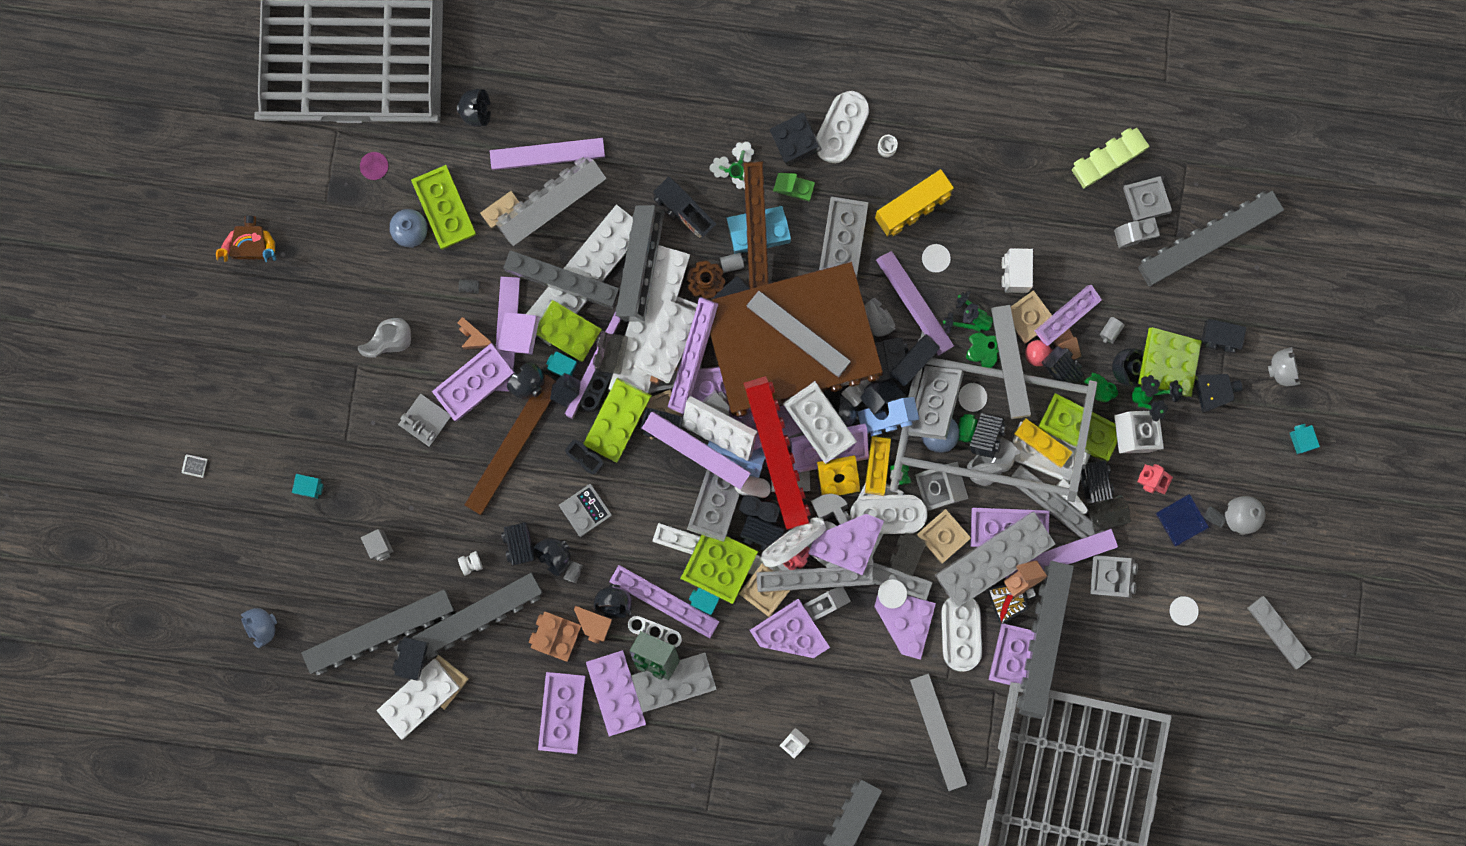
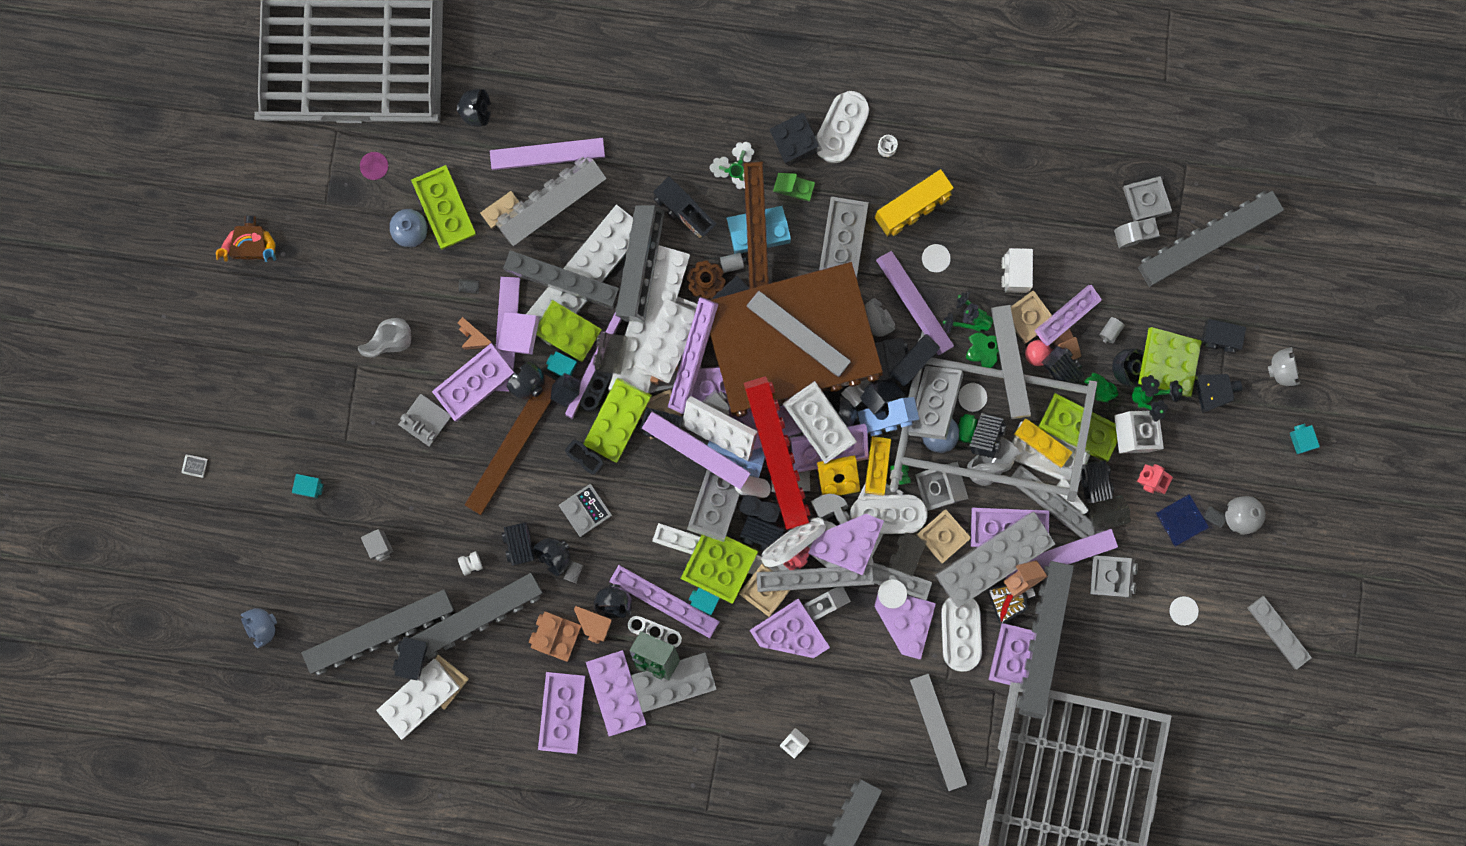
(1109, 158): yellowish green brick -> none

